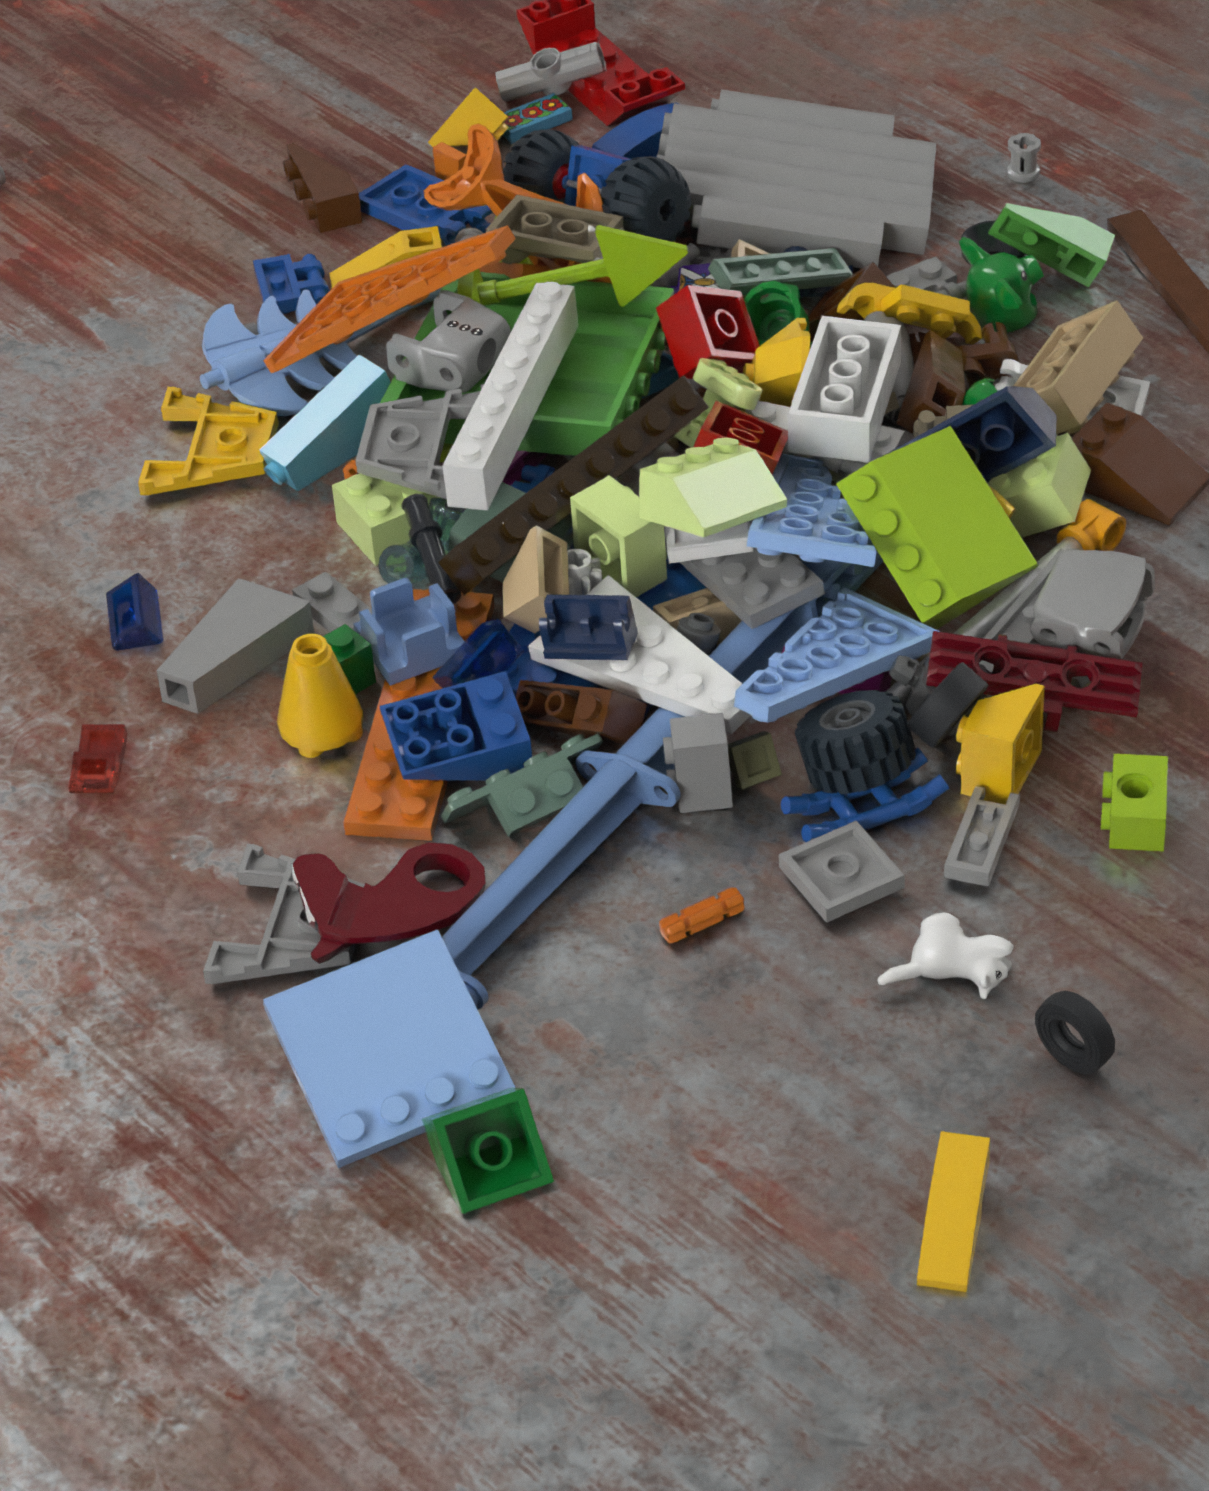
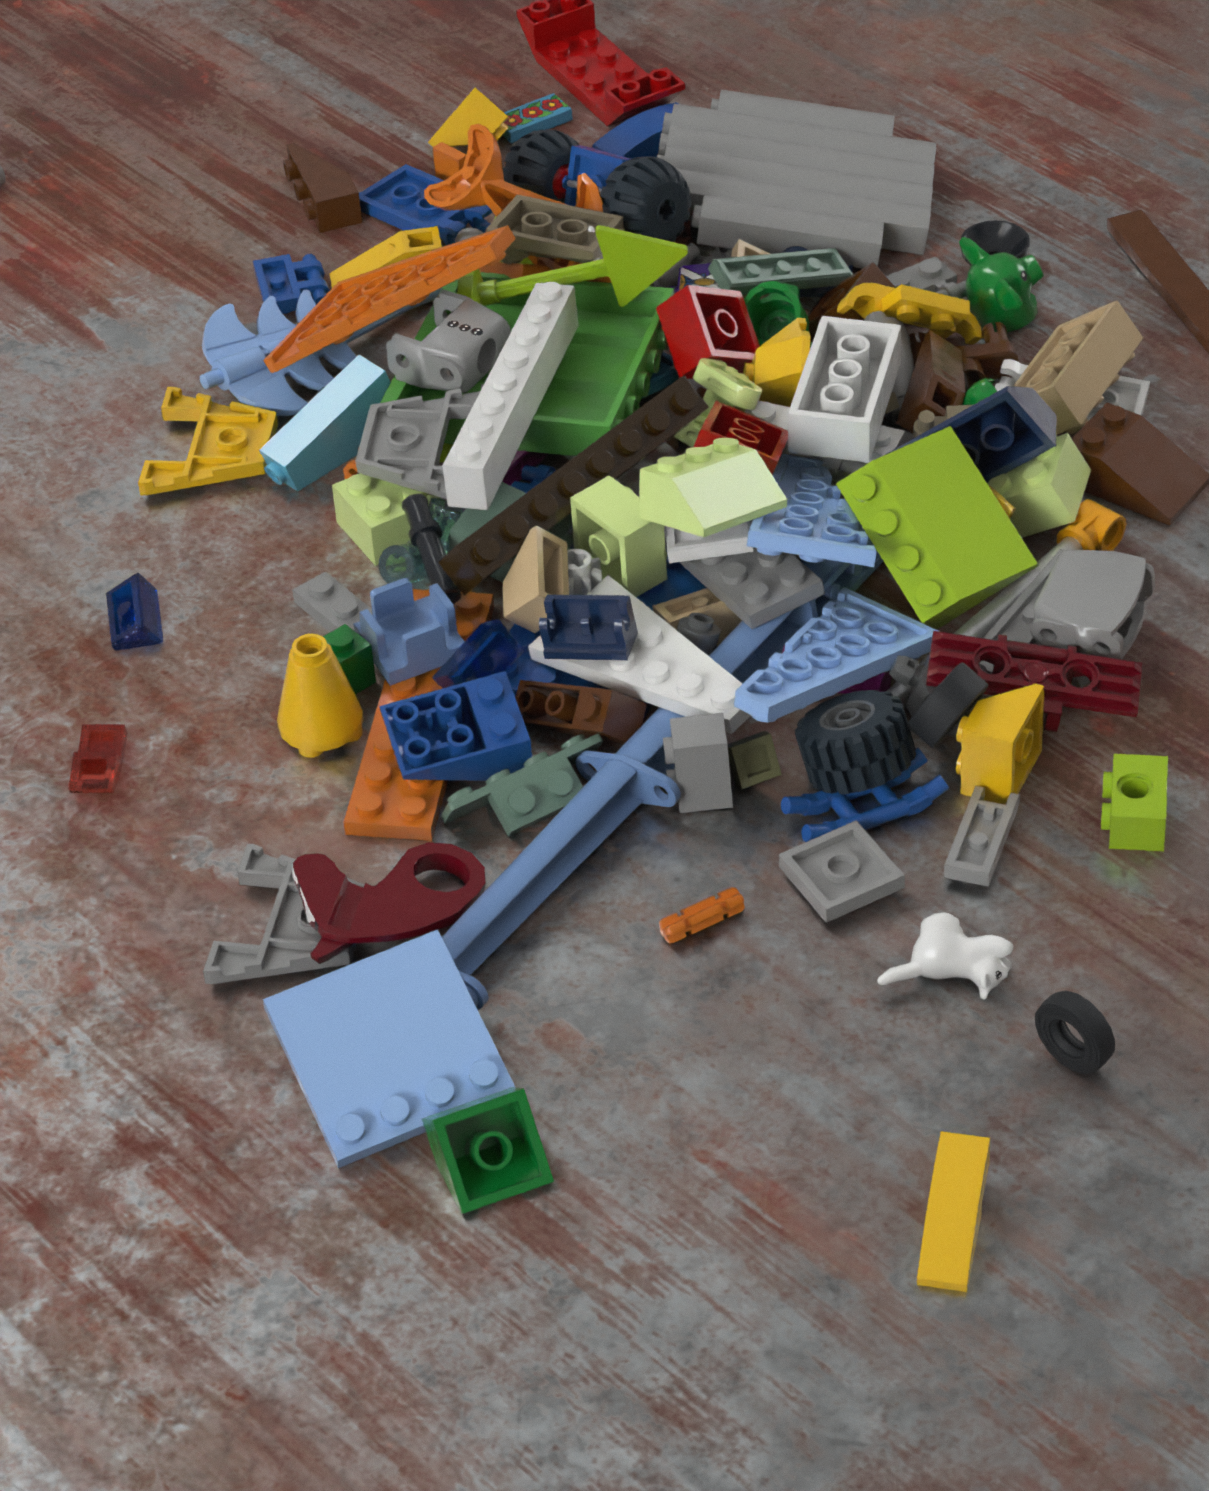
(232, 643): light grey slope -> none
(550, 71): light grey piece -> none
(1023, 157): light grey bush -> none
(1055, 239): bright green slope -> none

